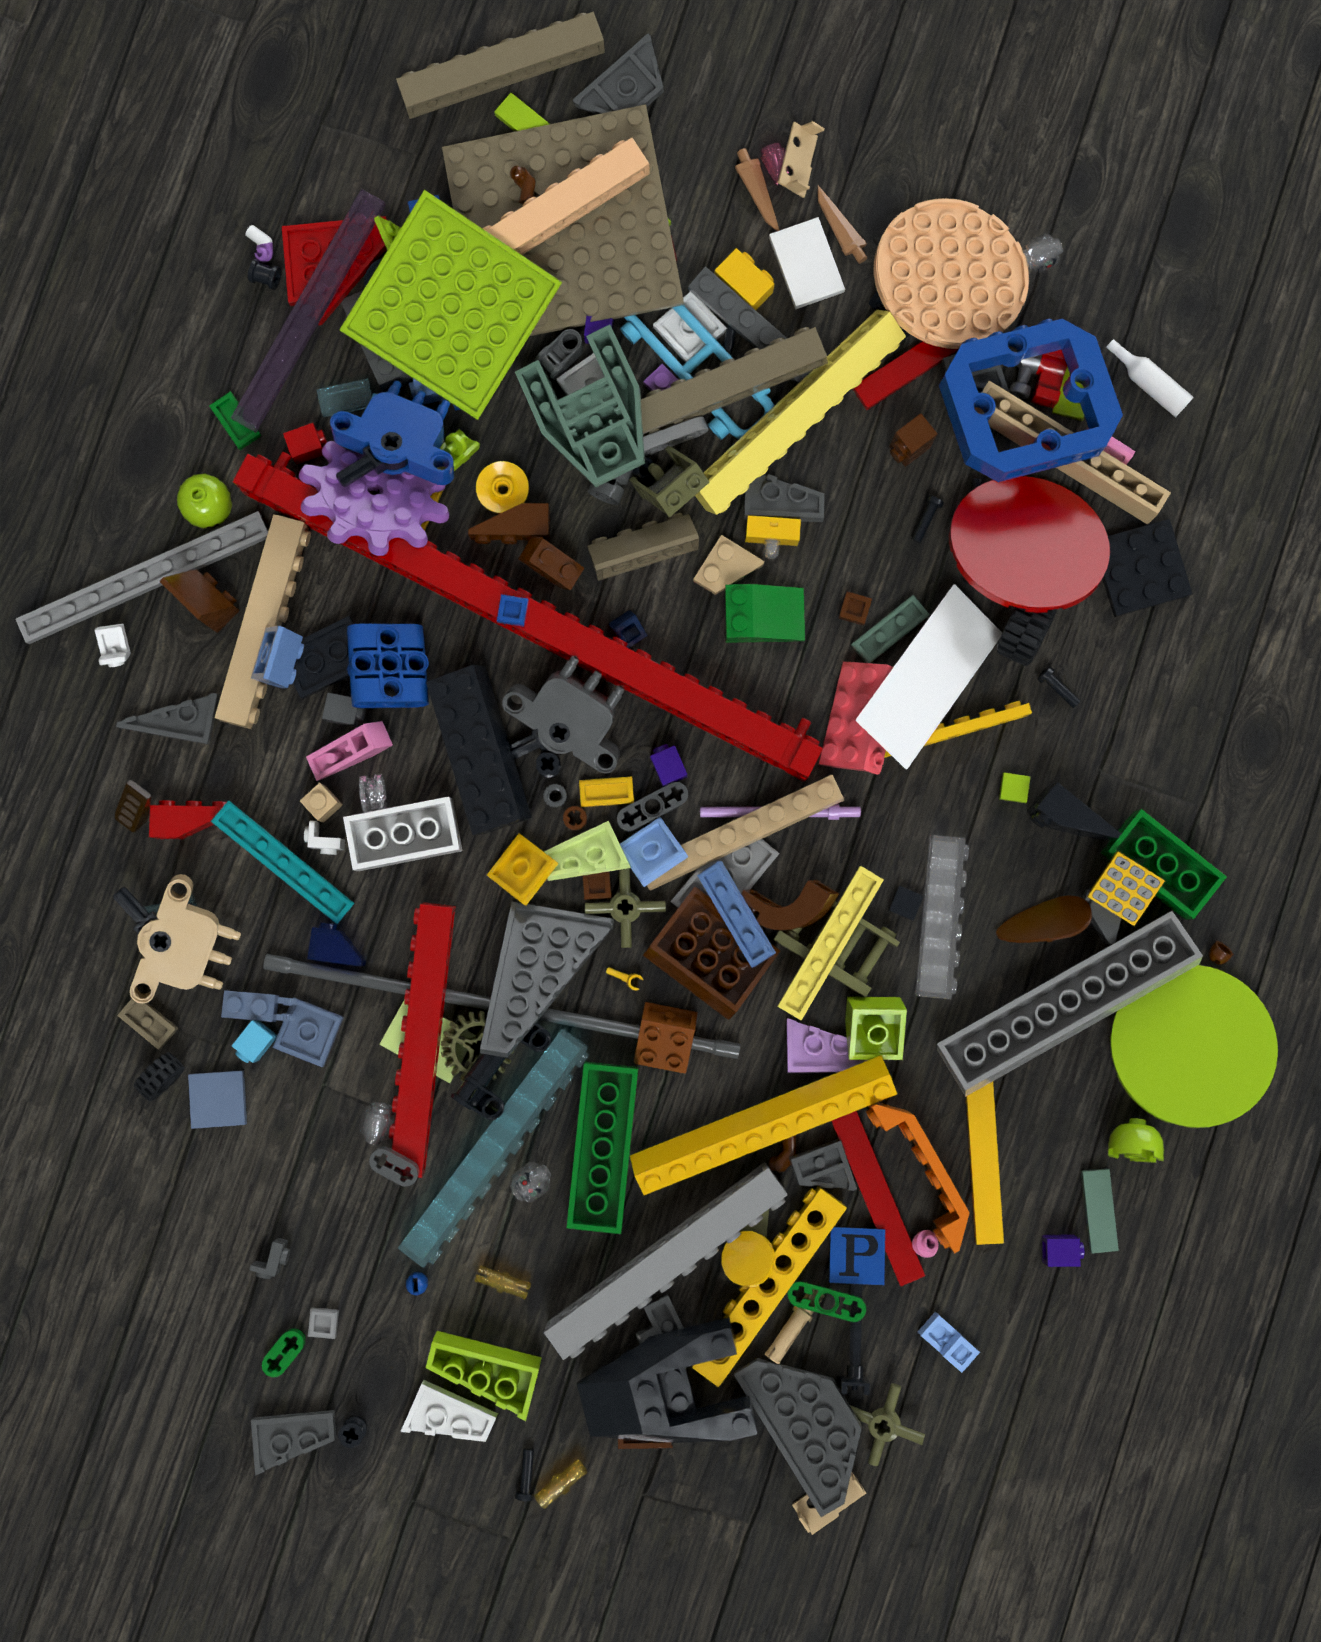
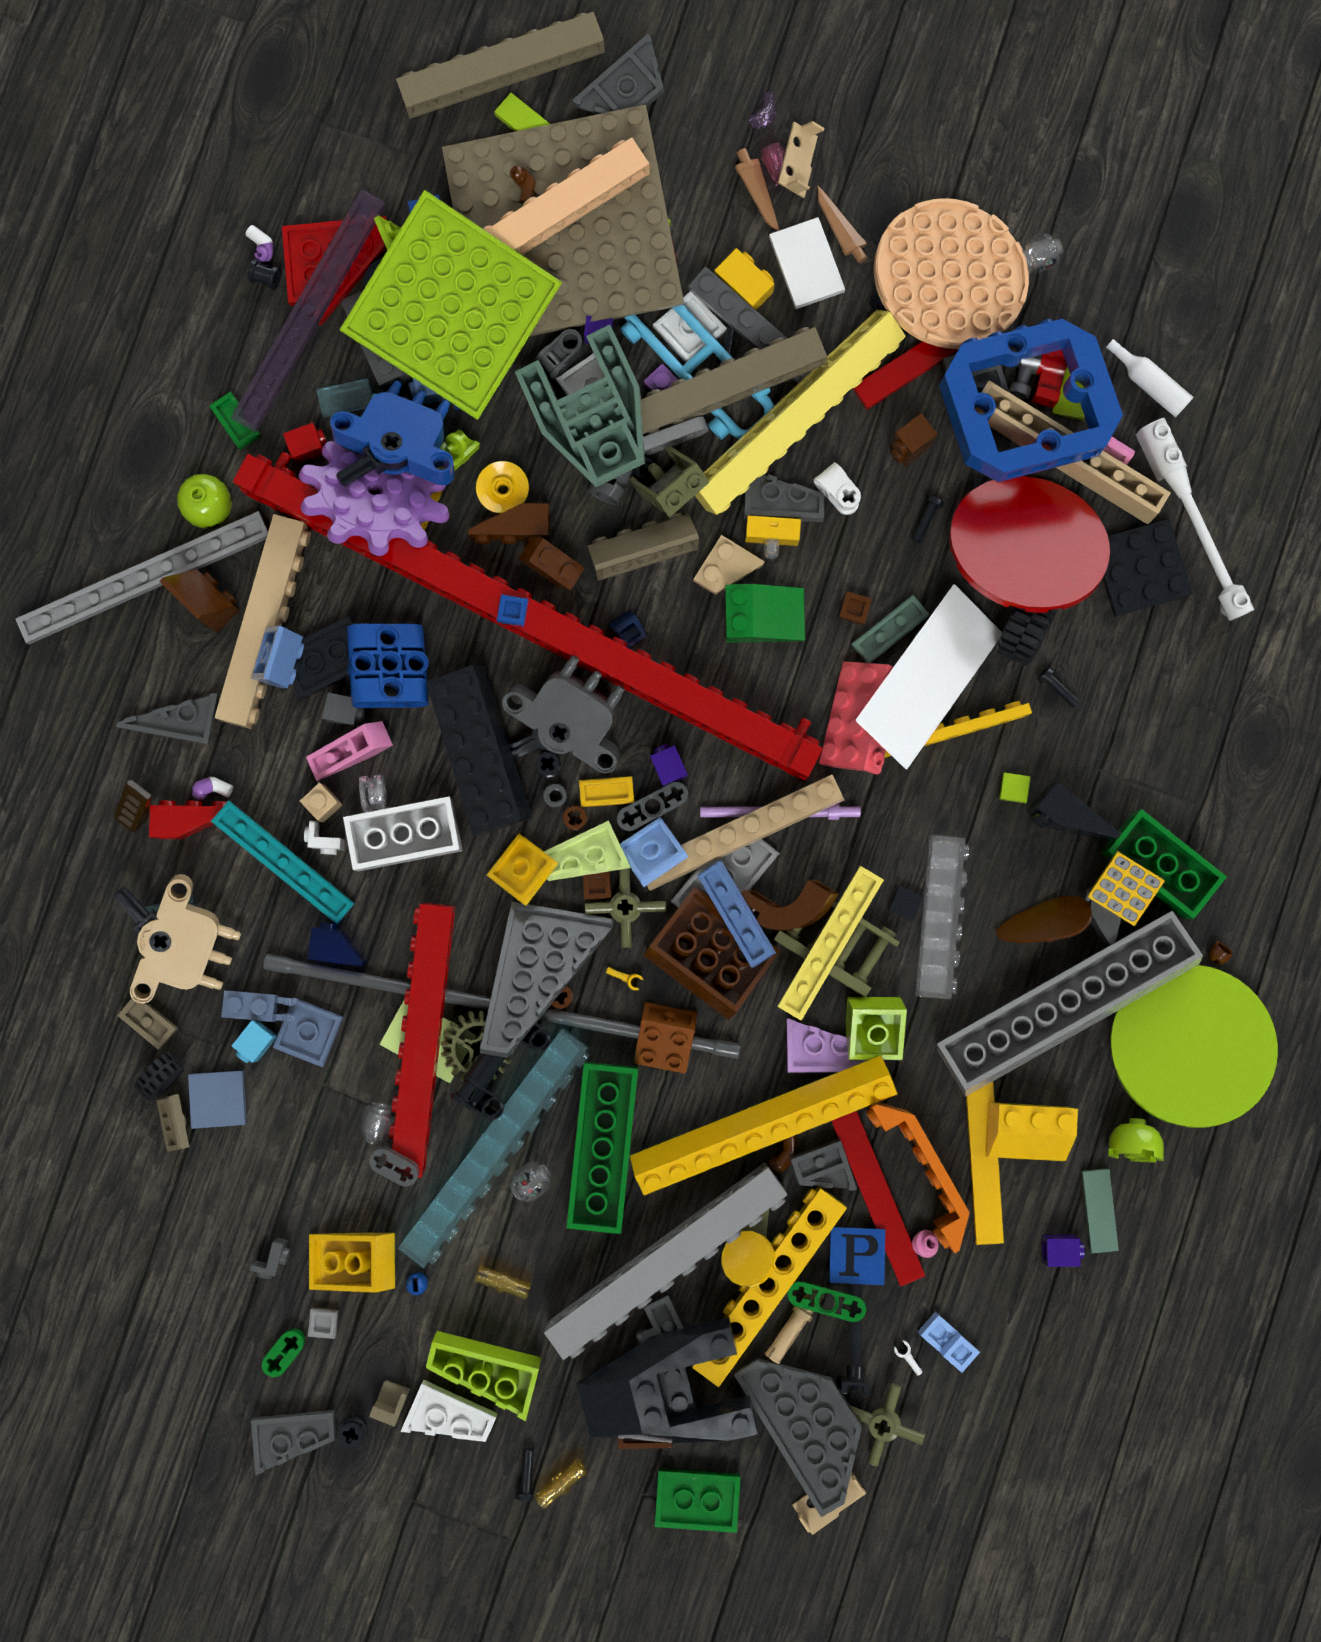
(112, 645): white bracket -> none
(172, 1122): none -> dark tan plate
(208, 785): none -> arm
(352, 1262): none -> yellow slope
(390, 1403): none -> dark tan panel
(567, 1000): none -> reddish brown bush
(697, 1500): none -> green plate
(765, 114): none -> clear purple arm
(836, 486): none -> white piece
(909, 1358): none -> white hand
(1031, 1131): none -> yellow slope
(1169, 464): none -> white bar

